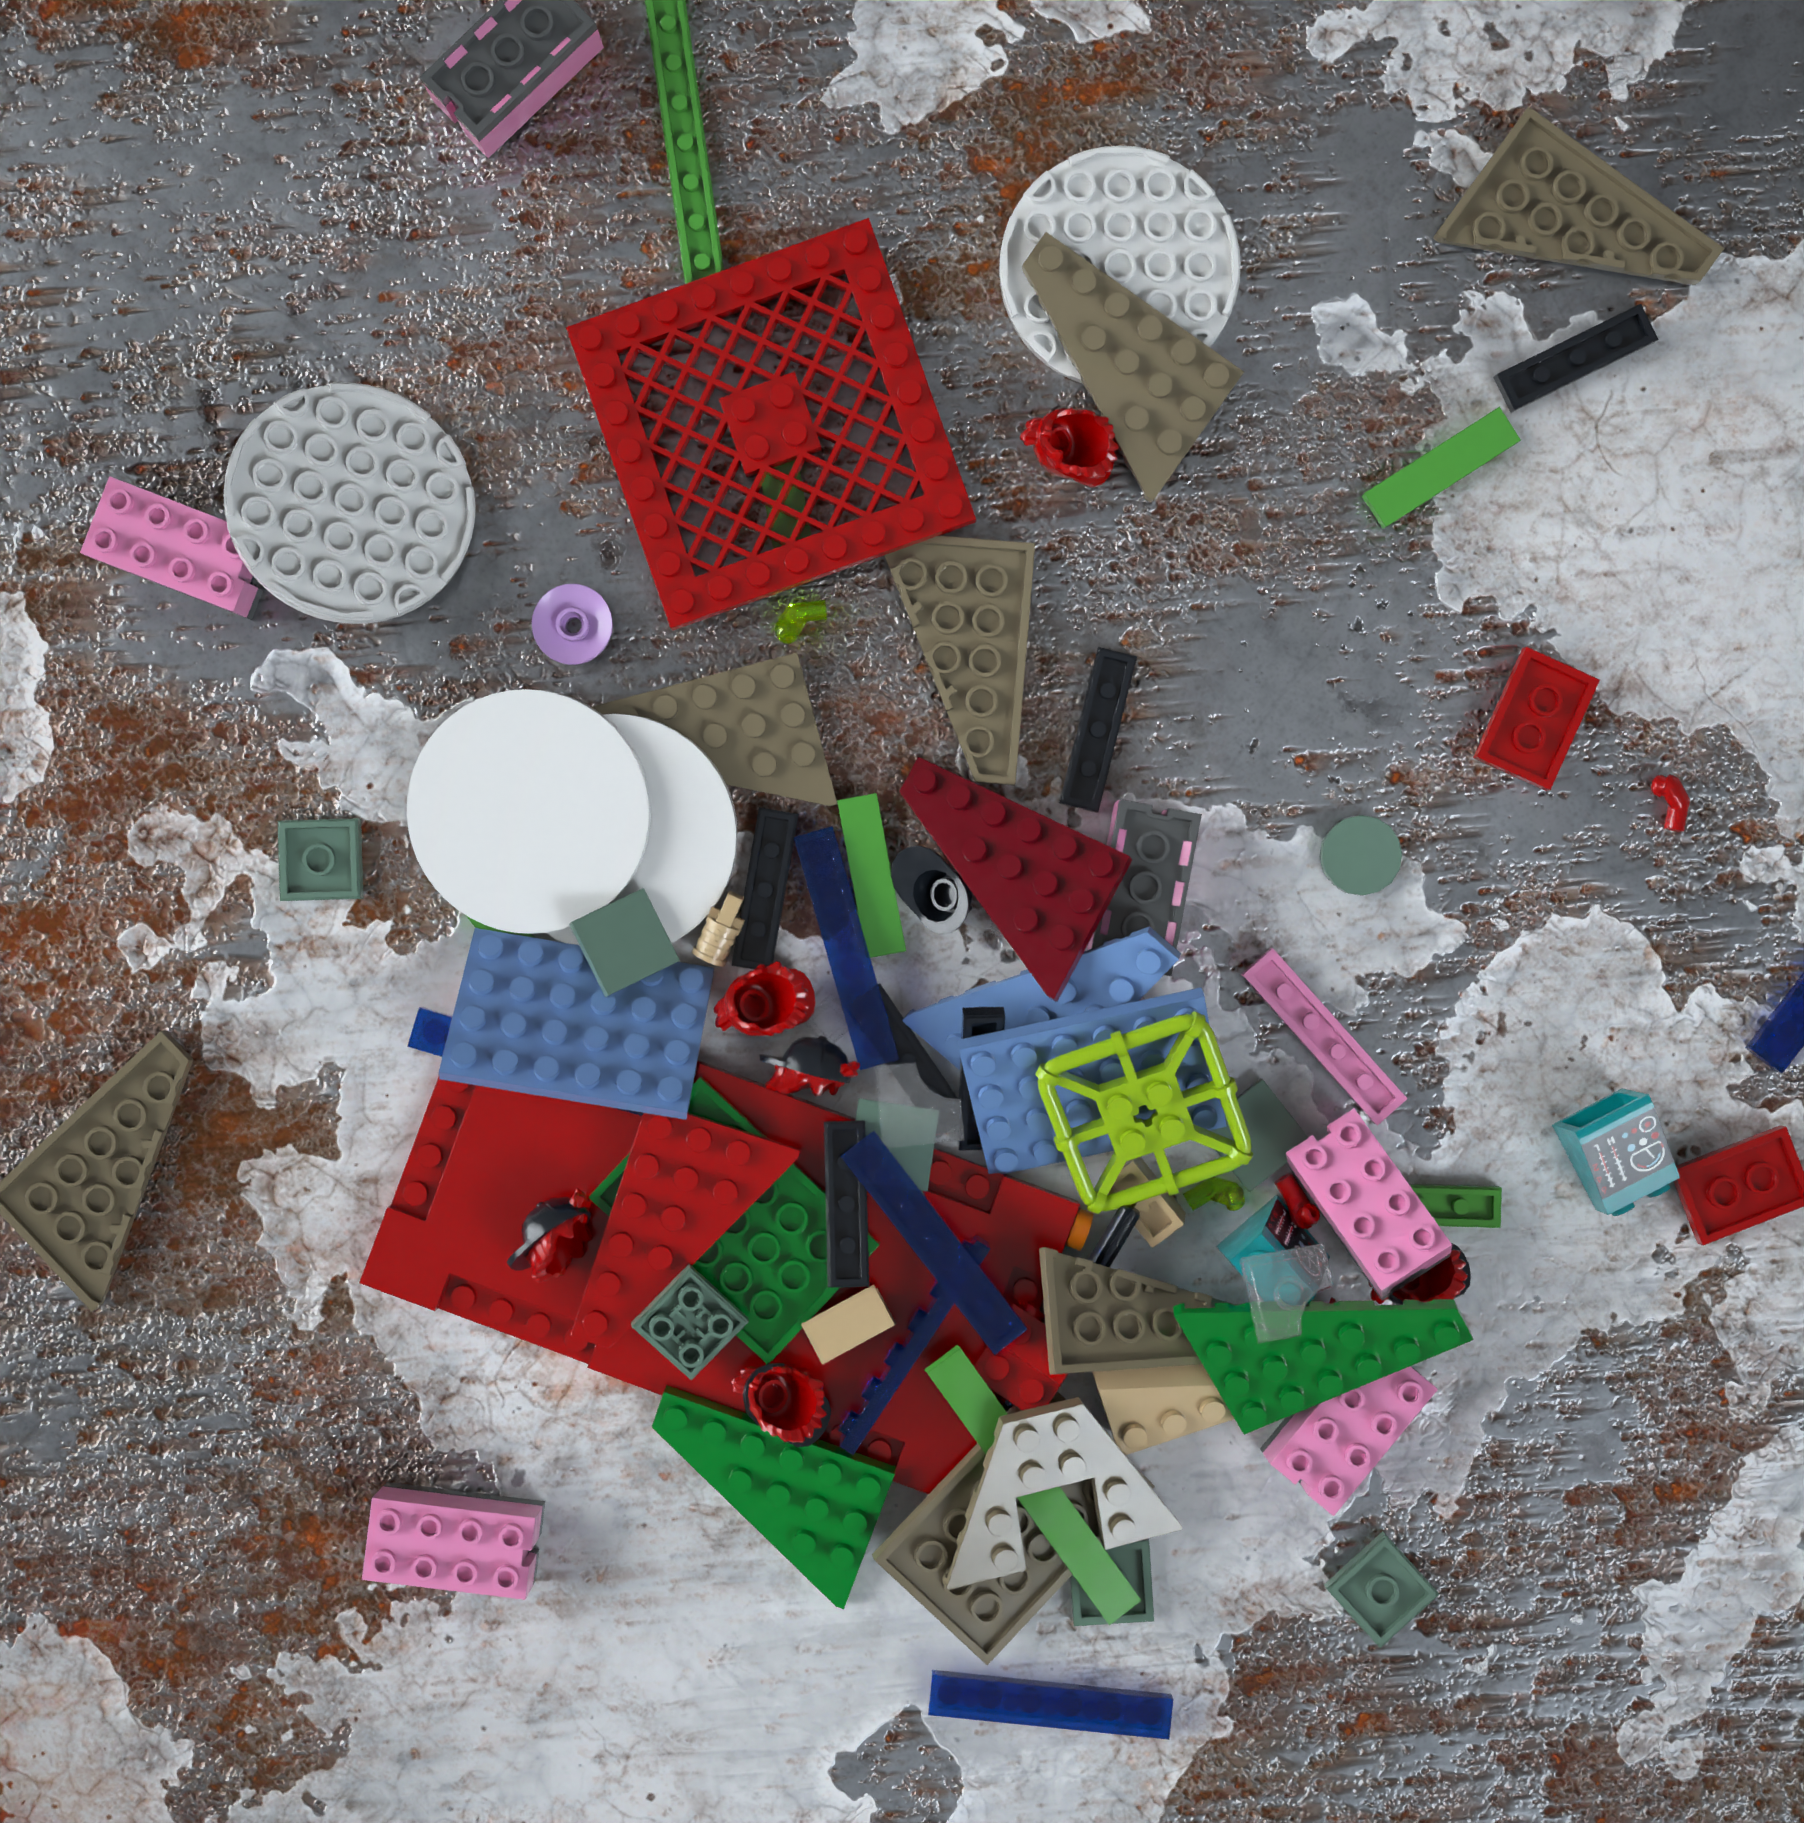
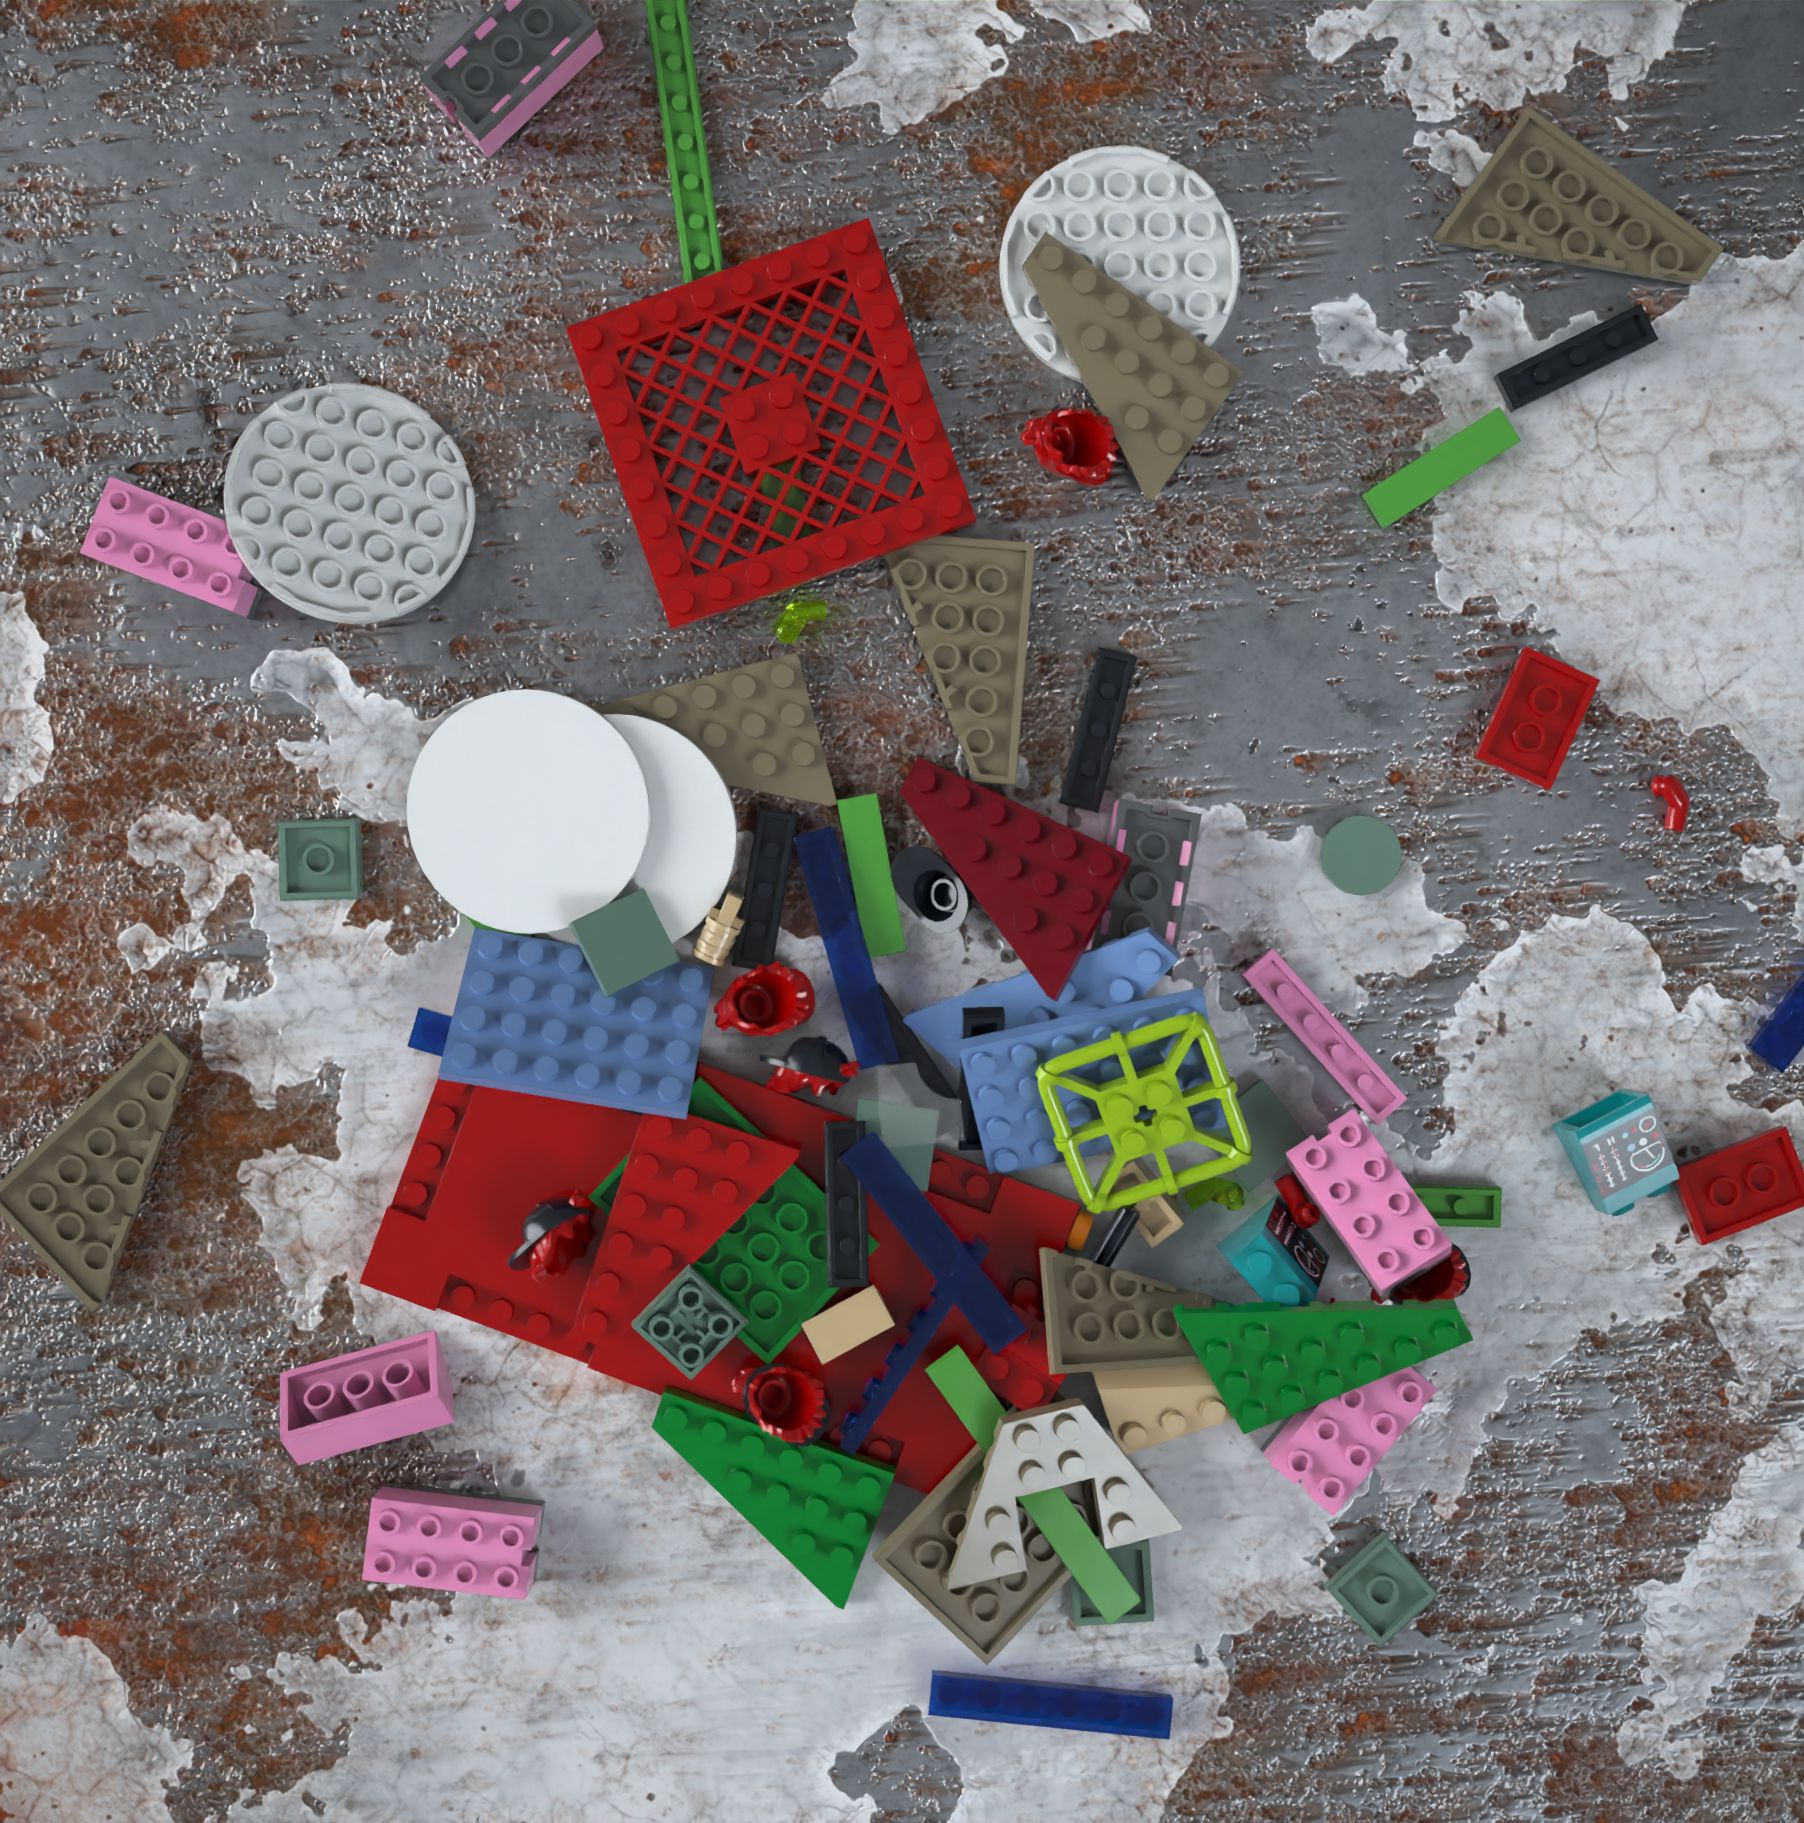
(365, 1398): none -> bright pink slope
(558, 609): lavender dish -> none
(1281, 1286): clear tile -> none

